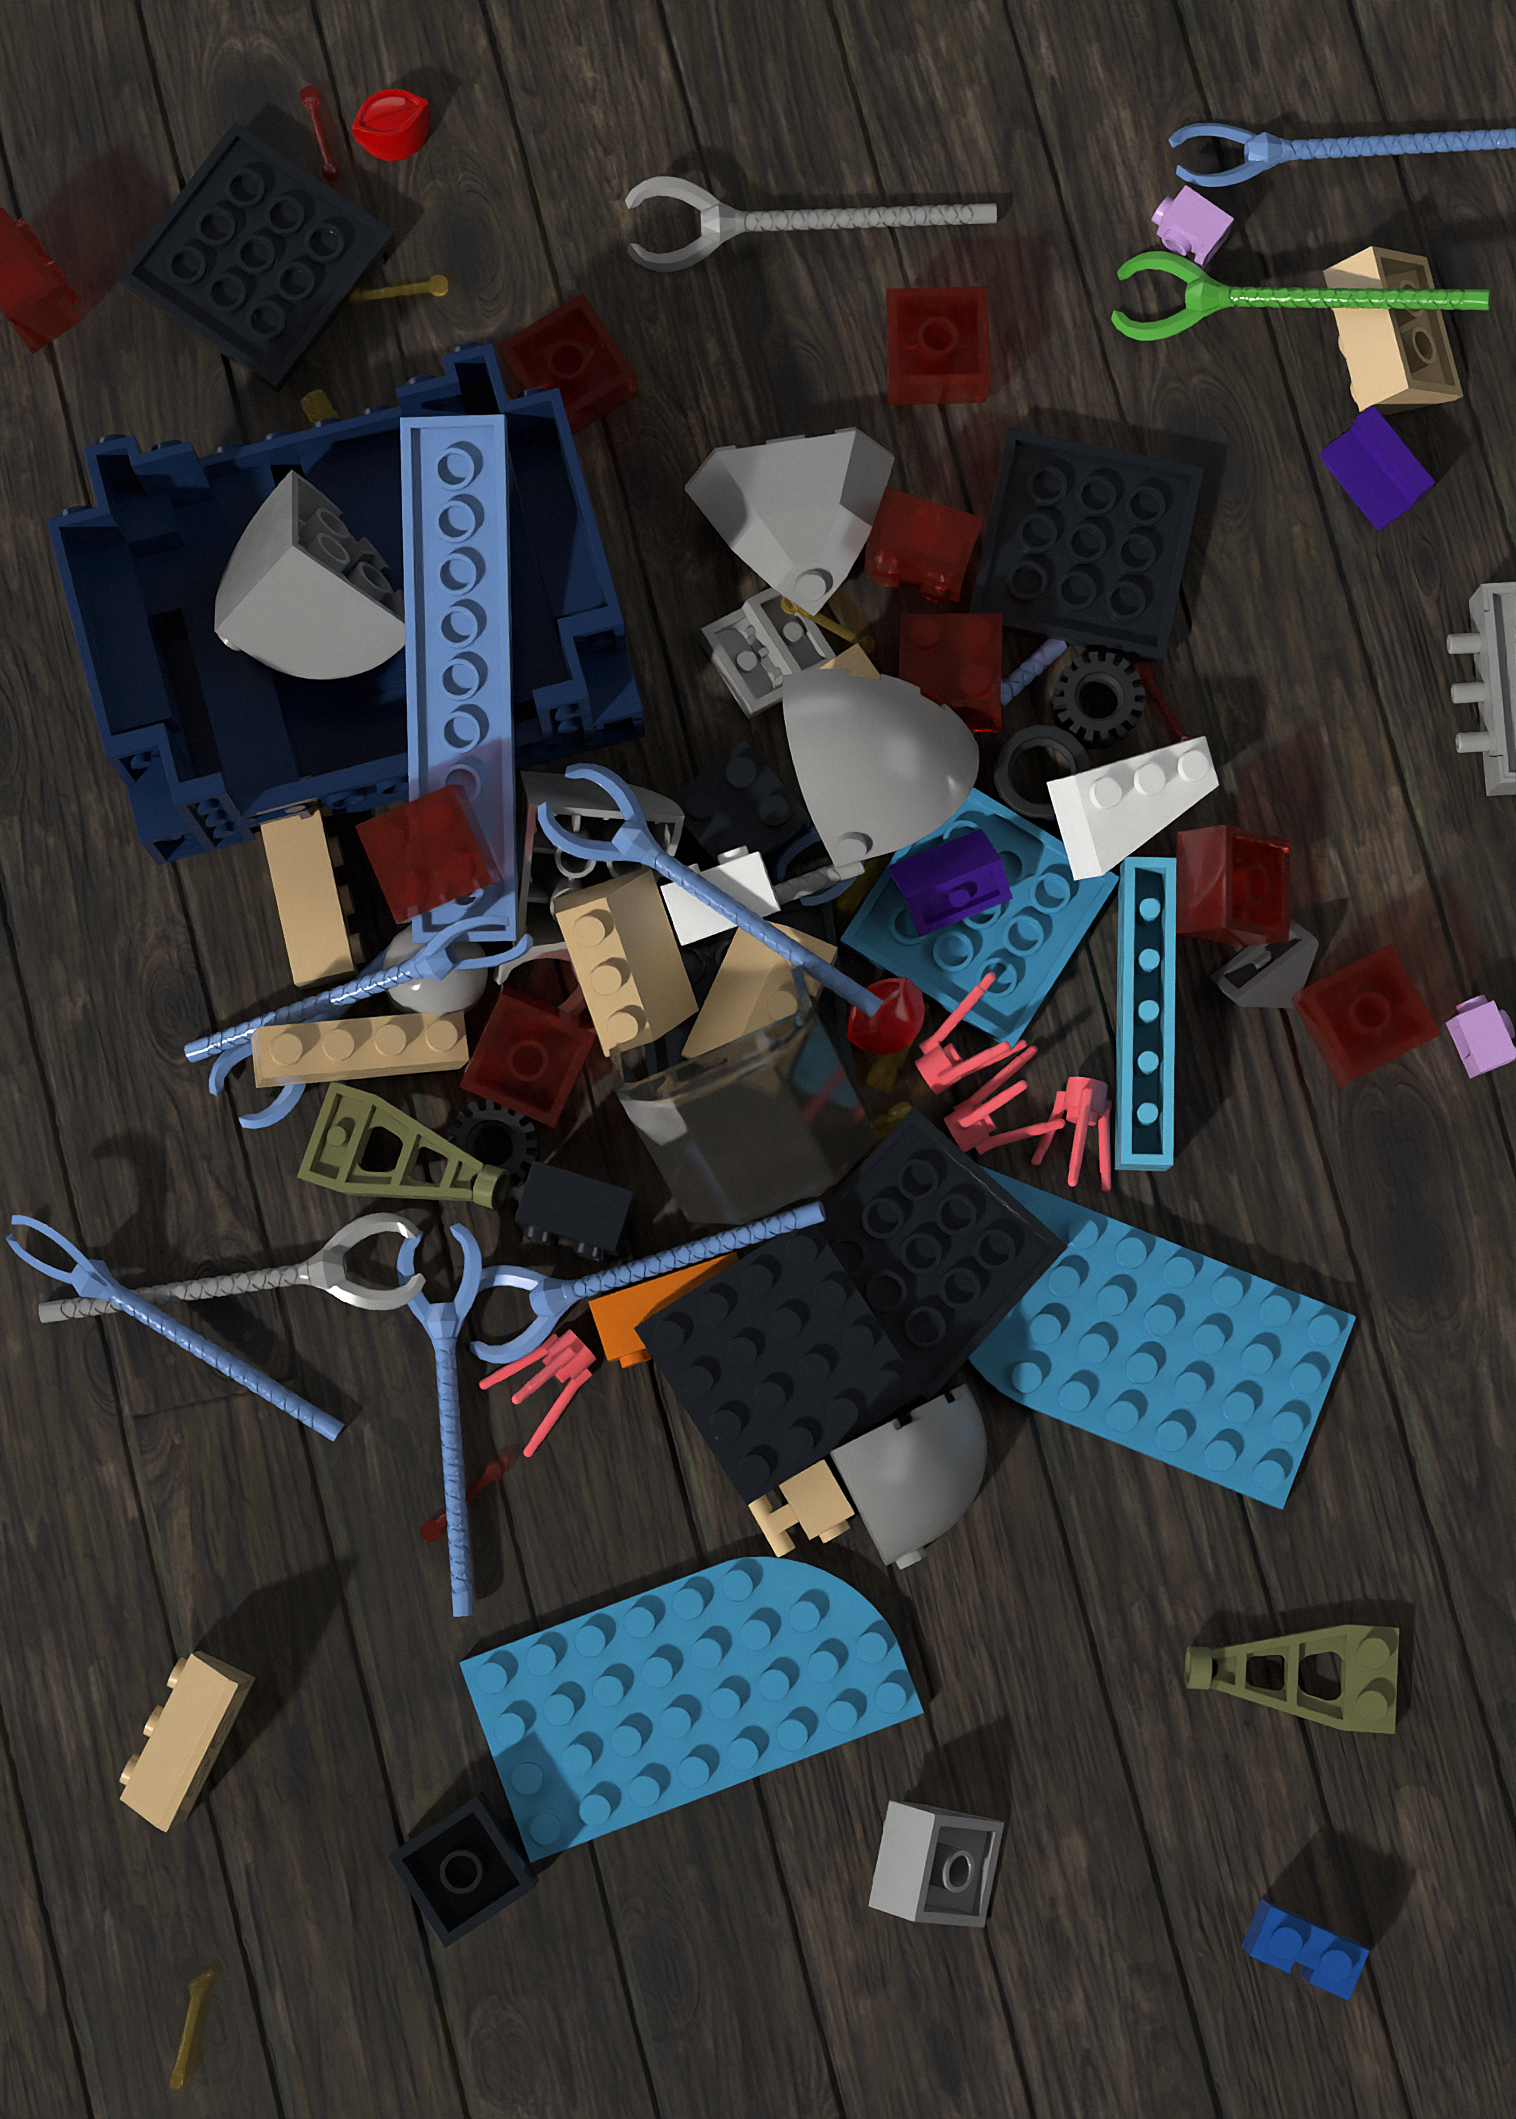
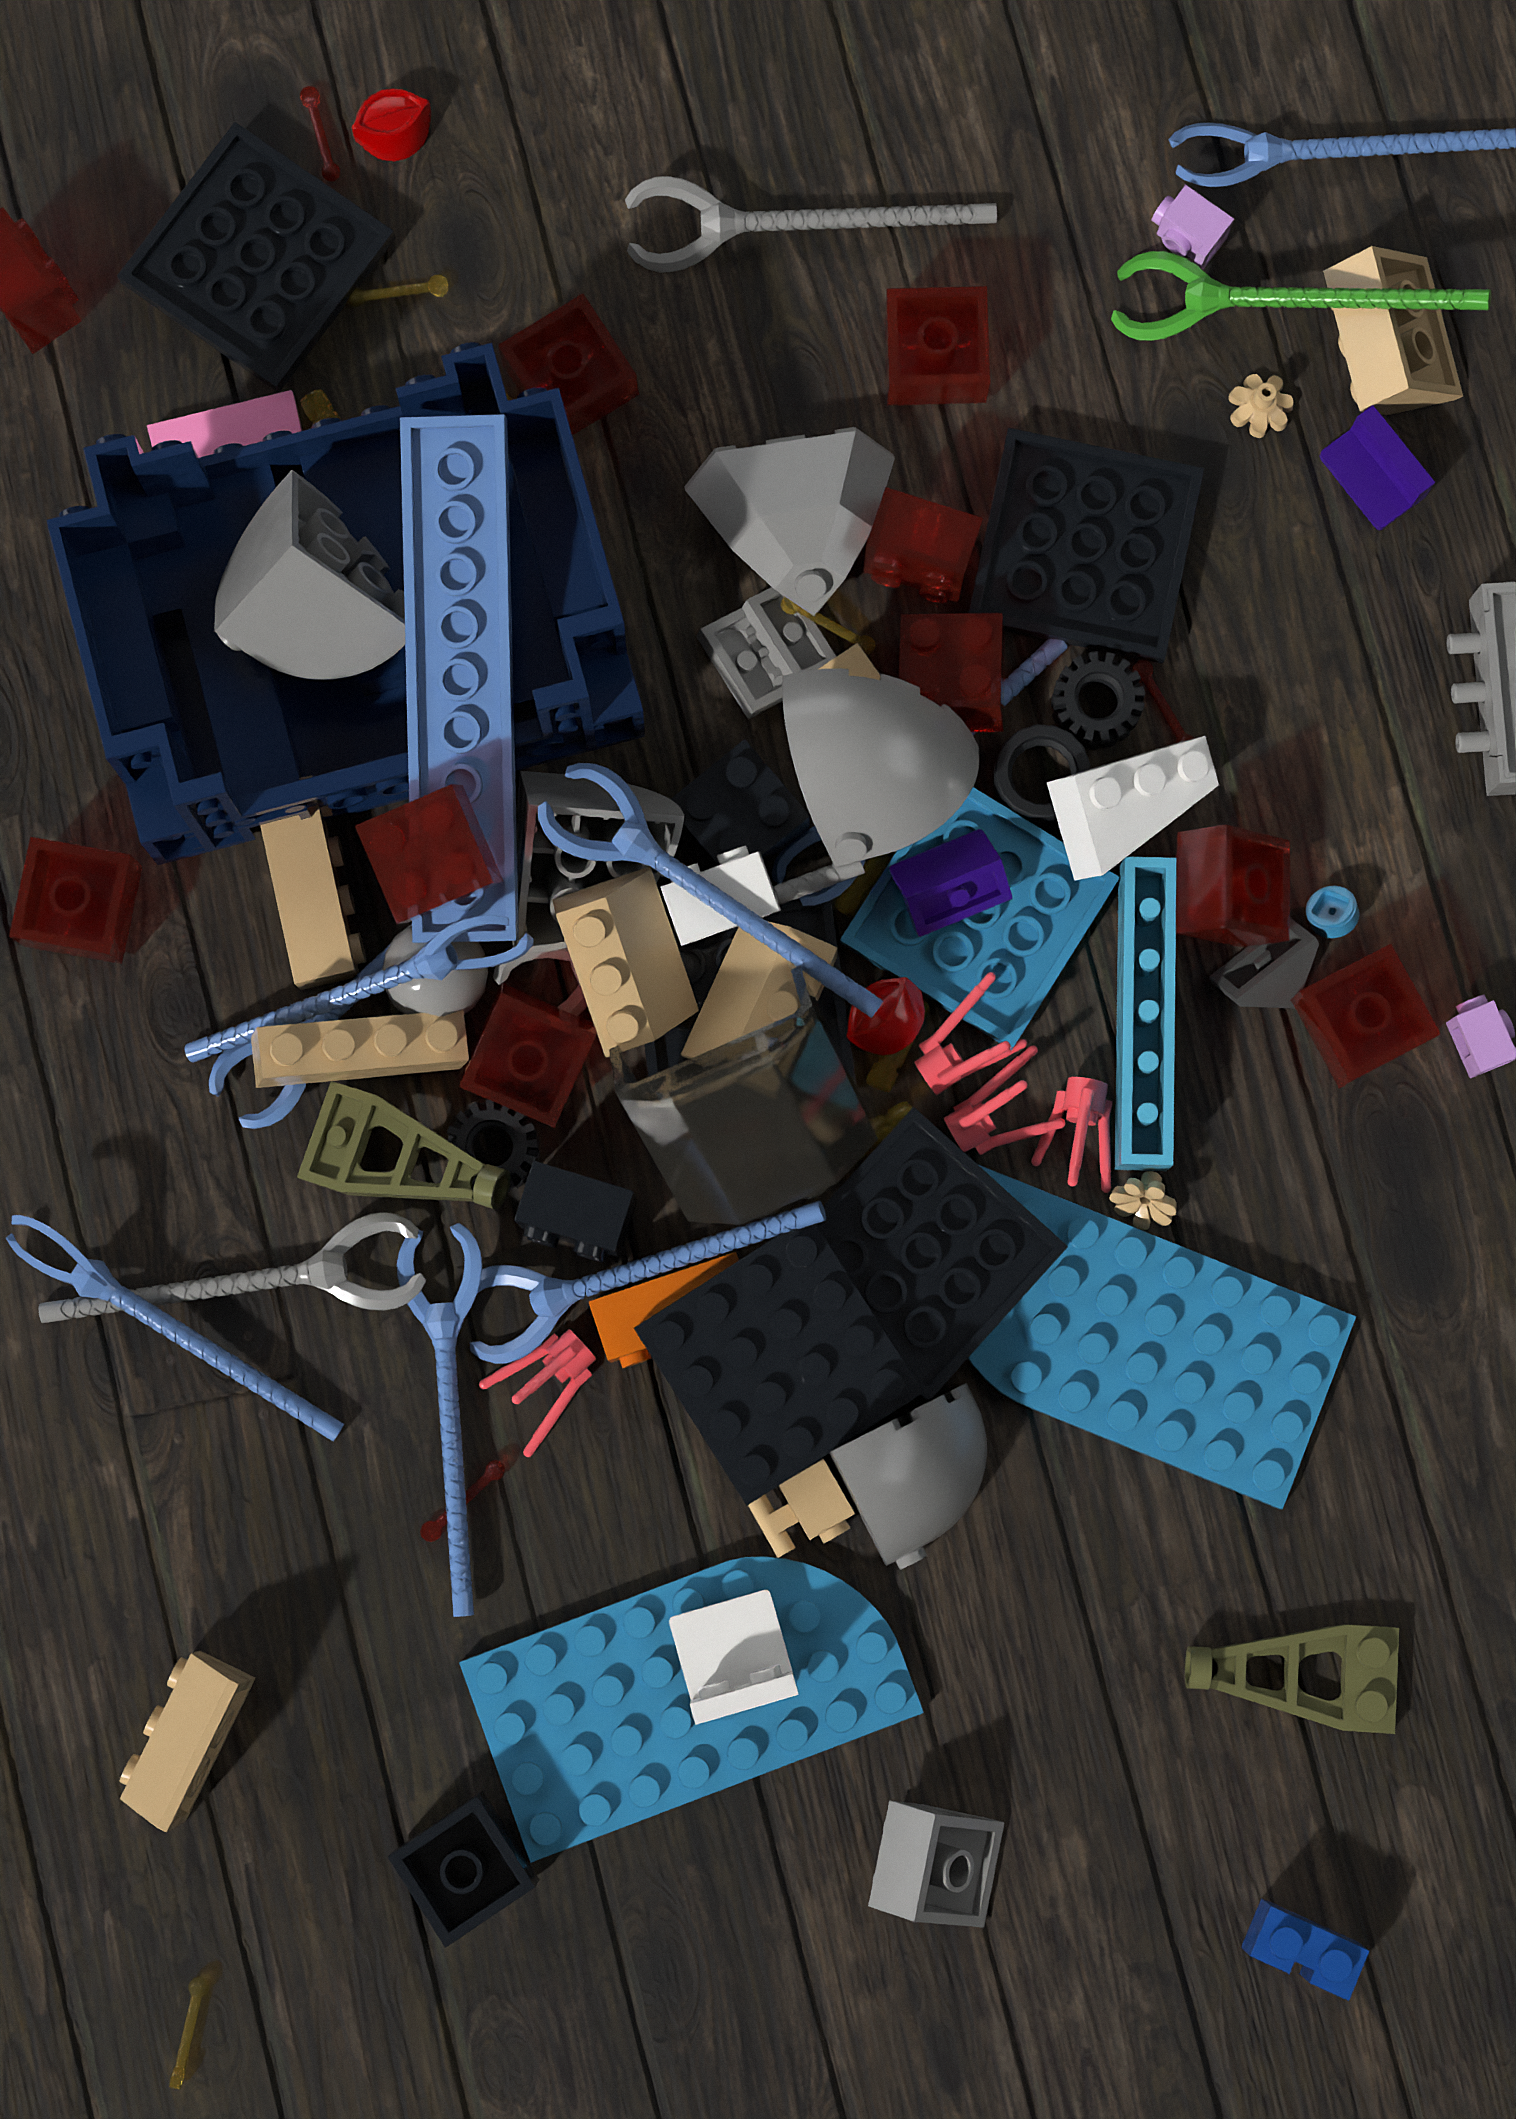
(76, 900): none -> clear red brick
(236, 423): none -> bright pink tile
(733, 1656): none -> white bracket
(1145, 1200): none -> tan plant
(1260, 405): none -> tan plant
(1332, 912): none -> dark azure tile

